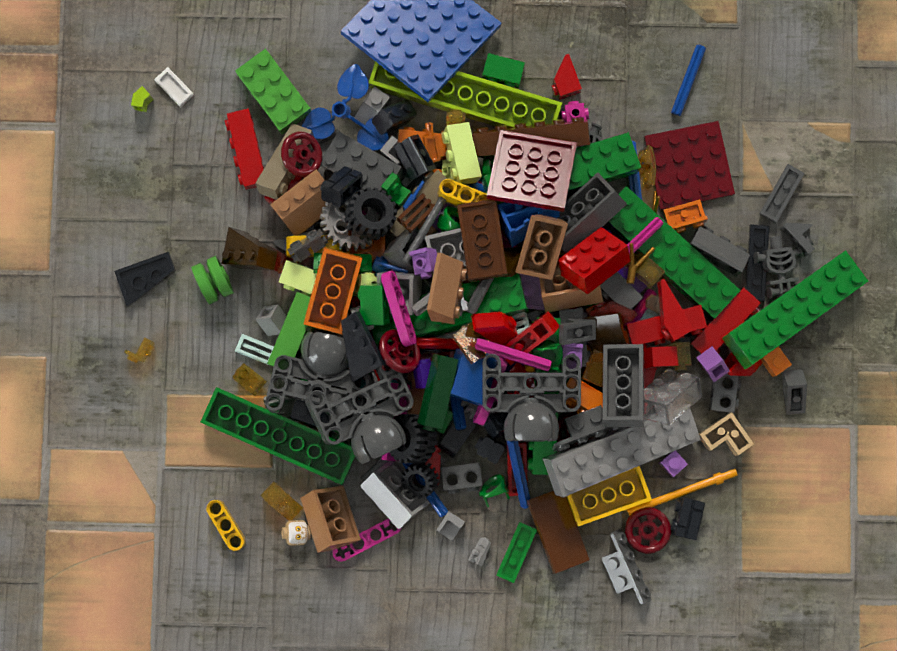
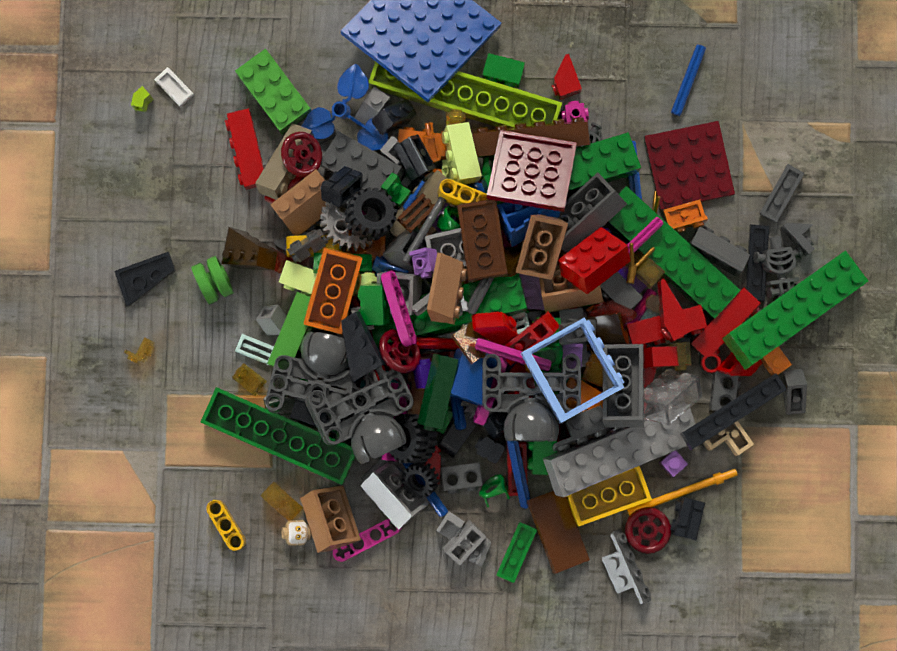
(464, 542): none -> light grey brick
(597, 346): none -> light blue window
(647, 162): clear yellow slope -> none
(713, 364): medium lavender brick -> none
(733, 411): none -> black plate

